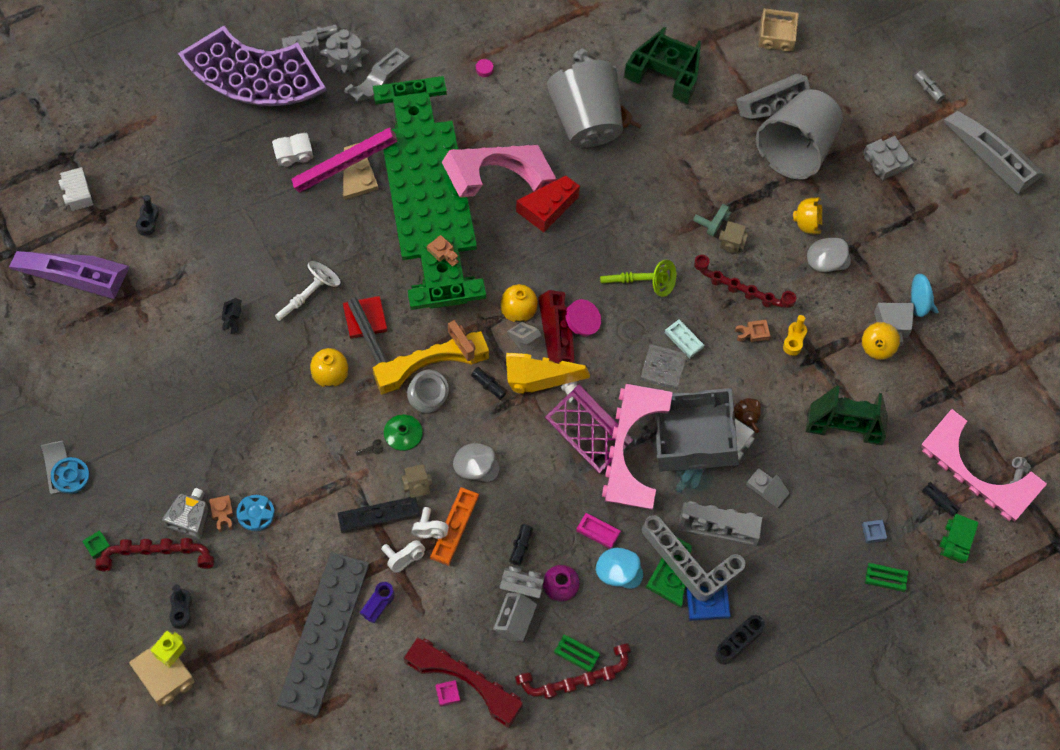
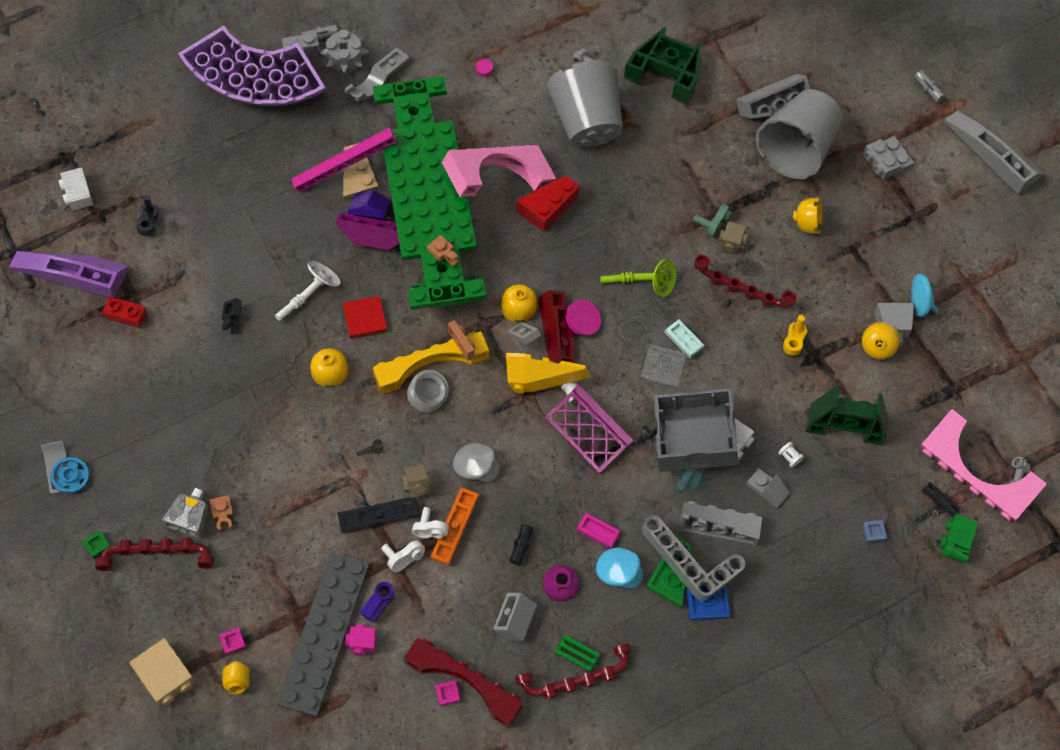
(124, 312): none -> red piece
(168, 648): neon yellow brick -> none
(181, 603): black piece -> none
(232, 641): none -> dark pink tile
(236, 677): none -> yellow head
(255, 512): dark azure wheel -> none
(292, 149): white brick -> none
(361, 640): none -> dark pink brick
(367, 330): dark grey axle -> none
(369, 230): none -> magenta wedge
(370, 204): none -> dark purple slope
(403, 440): green dish -> none
(489, 383): black pin -> none
(521, 582): light grey plate -> none
(622, 486): bright pink arch -> none
(743, 631): black beam -> none
(748, 412): reddish brown piece -> none
(755, 330): nougat plate -> none
(778, 33): tan piece -> none
(791, 454): none -> white bush
(829, 255): light grey piece -> none
(903, 579): green tile -> none

